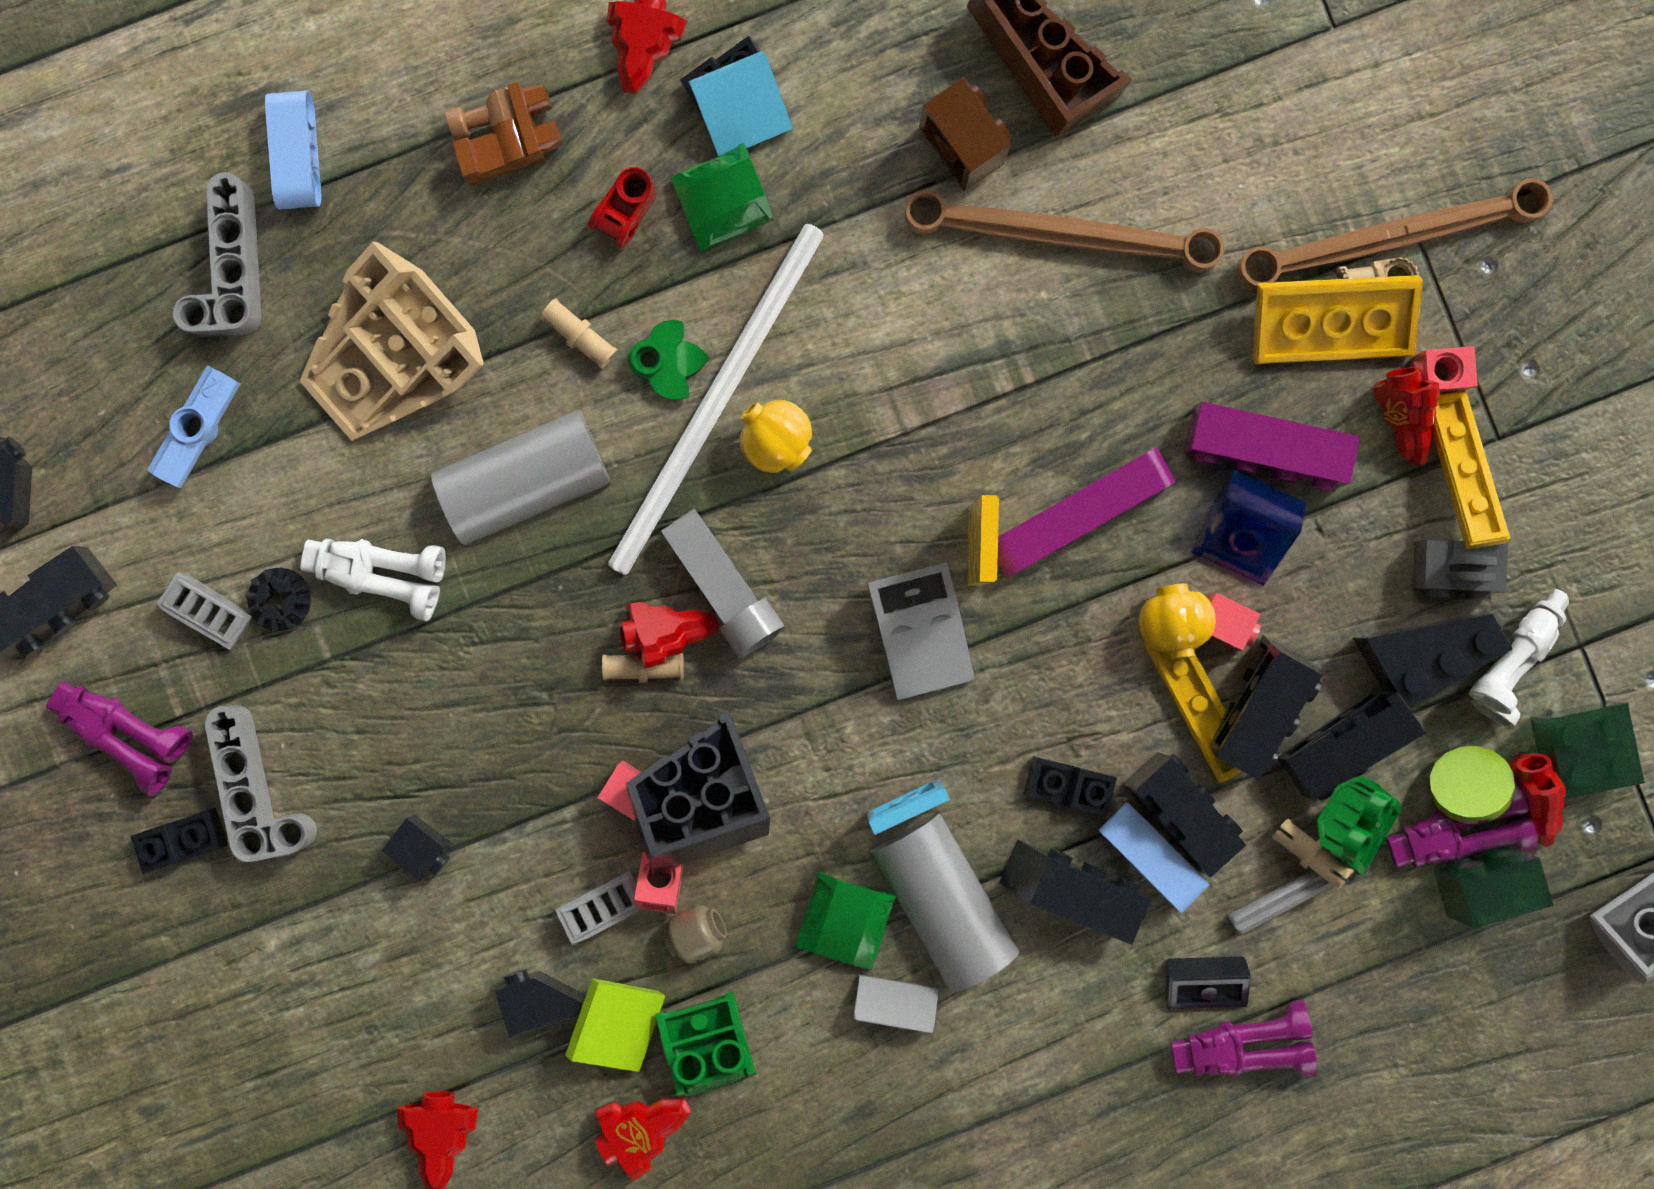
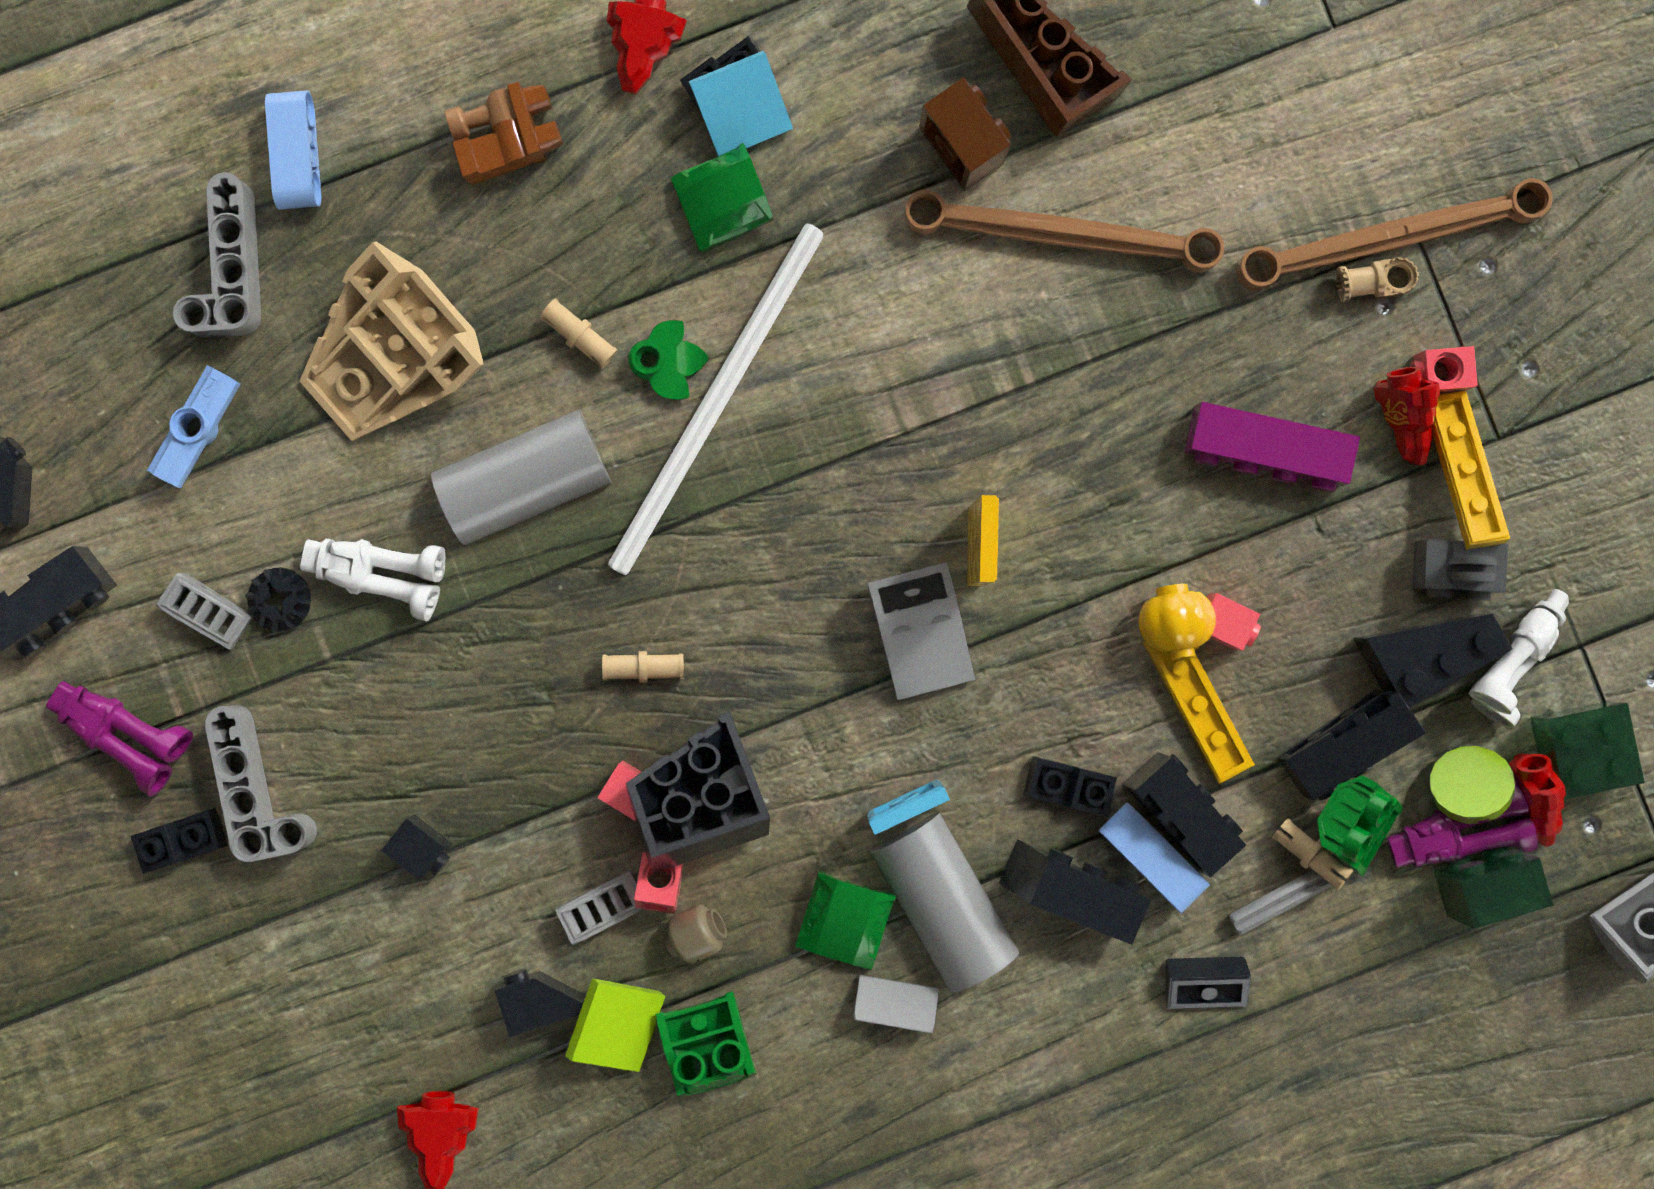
(622, 208): red piece -> none
(638, 1131): red rock -> none
(662, 632): red rock -> none
(746, 620): light grey beam -> none
(775, 436): yellow plant -> none
(1083, 512): magenta beam -> none
(1222, 1053): magenta piece -> none
(1250, 527): clear blue slope -> none
(1266, 709): black wedge -> none
(1336, 319): yellow tile -> none

